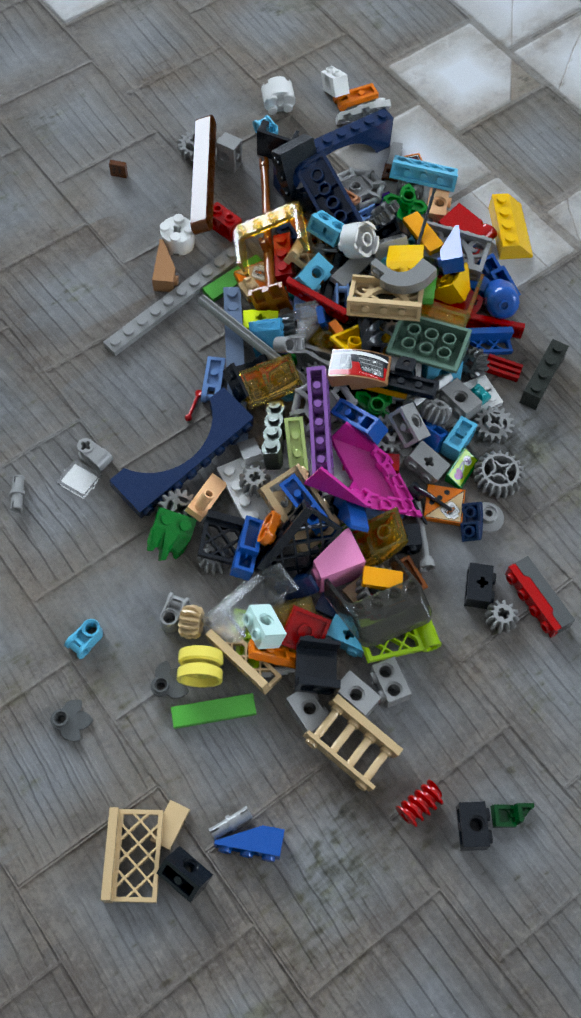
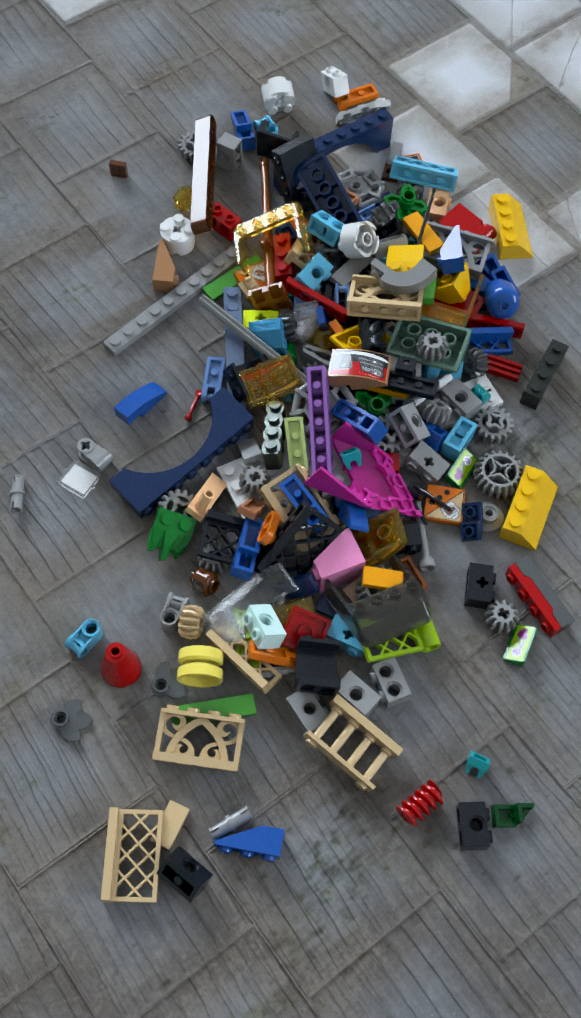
(120, 666): none -> red cone
(139, 402): none -> blue slope
(173, 754): none -> tan fence
(183, 198): none -> clear yellow head
(204, 581): none -> reddish brown head
(243, 129): none -> blue slope
(252, 508): none -> nougat tile
(290, 344): light grey piece -> none
(350, 455): none -> teal tile
(432, 346): none -> light grey gear
(480, 762): none -> teal tile
(519, 644): none -> slope
(529, 508): none -> yellow slope

